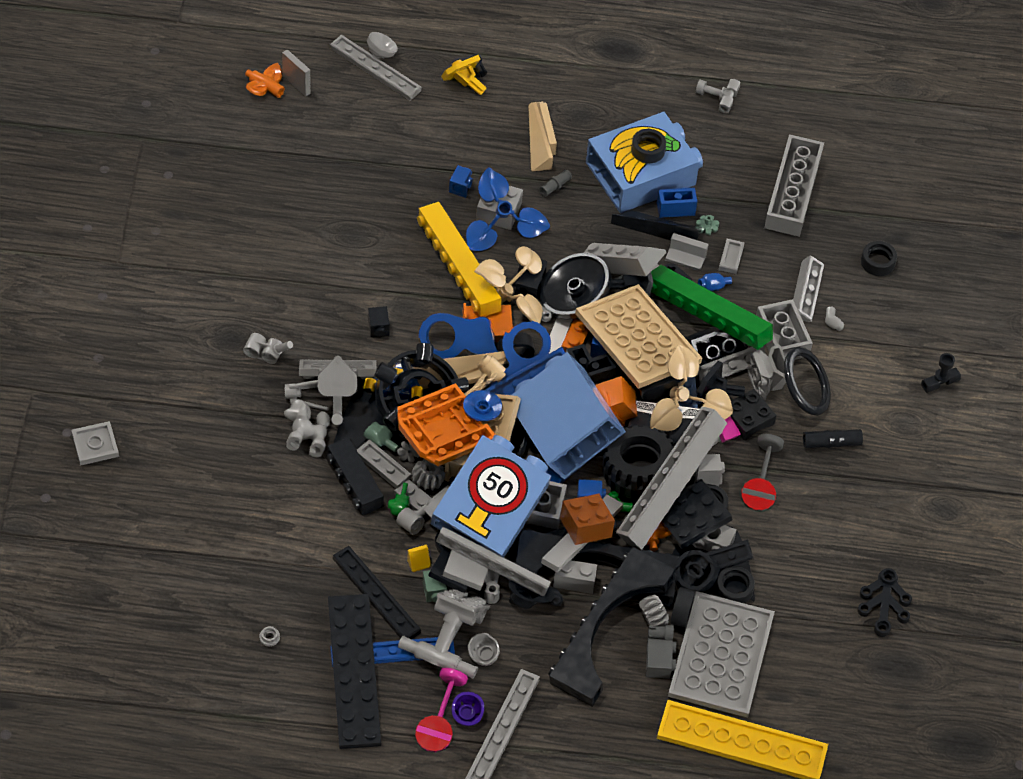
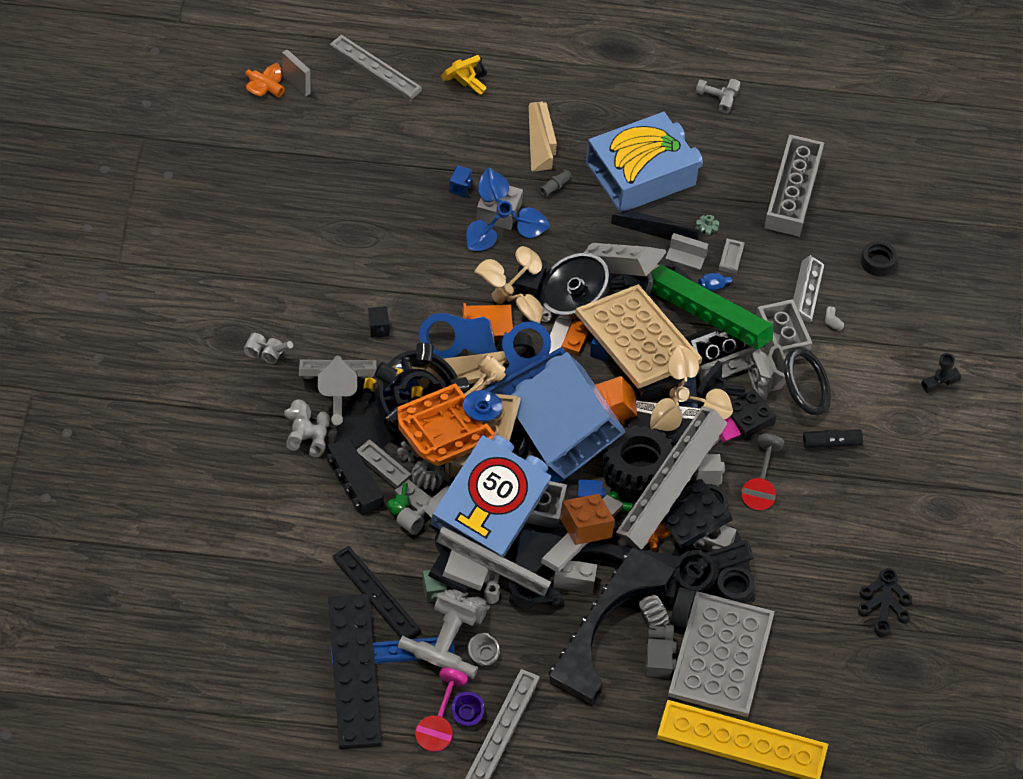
(95, 443): light grey plate -> none
(269, 631): light grey plate -> none
(293, 391): light grey plant -> none
(380, 436): sand green piece -> none
(381, 45): light grey piece -> none
(419, 558): yellow slope -> none
(458, 259): yellow brick -> none
(598, 368): black brick -> none
(644, 155): black tyre -> none
(677, 202): blue brick -> none

